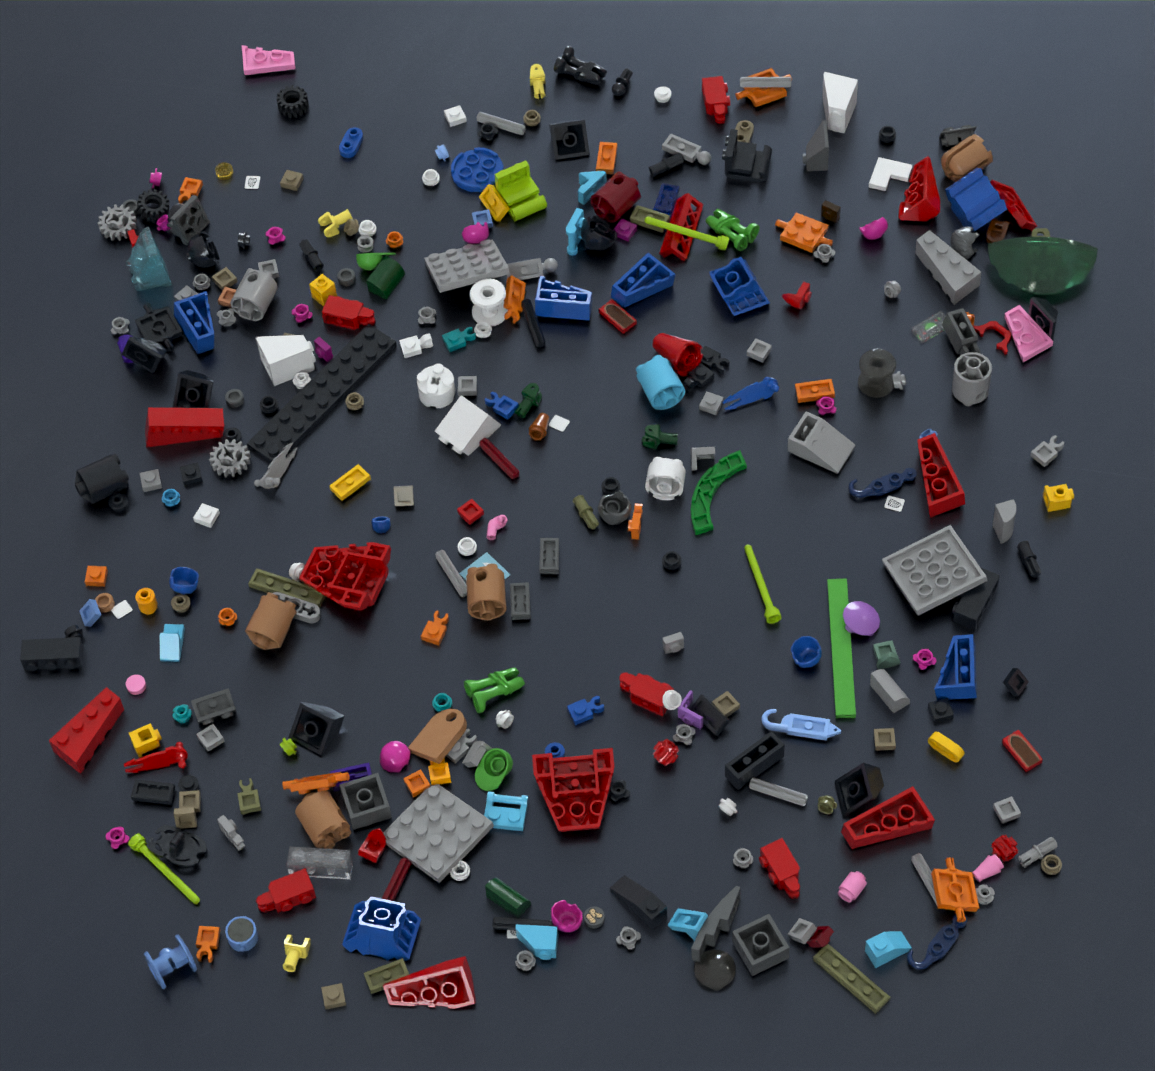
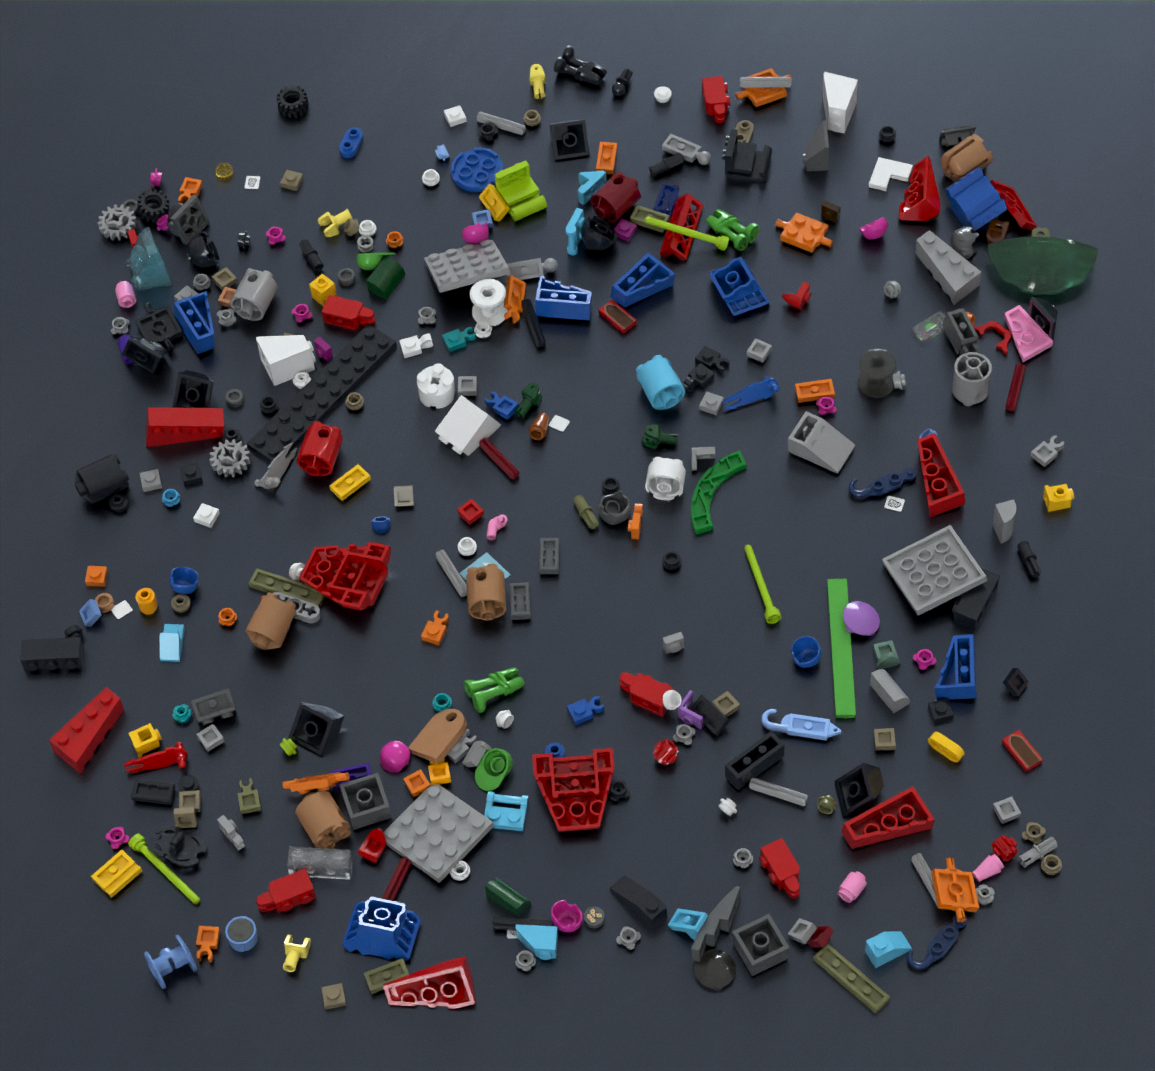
(116, 873): none -> yellow plate
(125, 294): none -> bright pink brick
(135, 684): bright pink tile -> none
(262, 61): bright pink wing -> none
(270, 266): light grey plate -> none
(319, 449): none -> red cylinder
(681, 353): red cone -> none
(824, 252): light grey plate -> none
(1015, 387): none -> dark red axle
(1033, 827): none -> dark tan plate

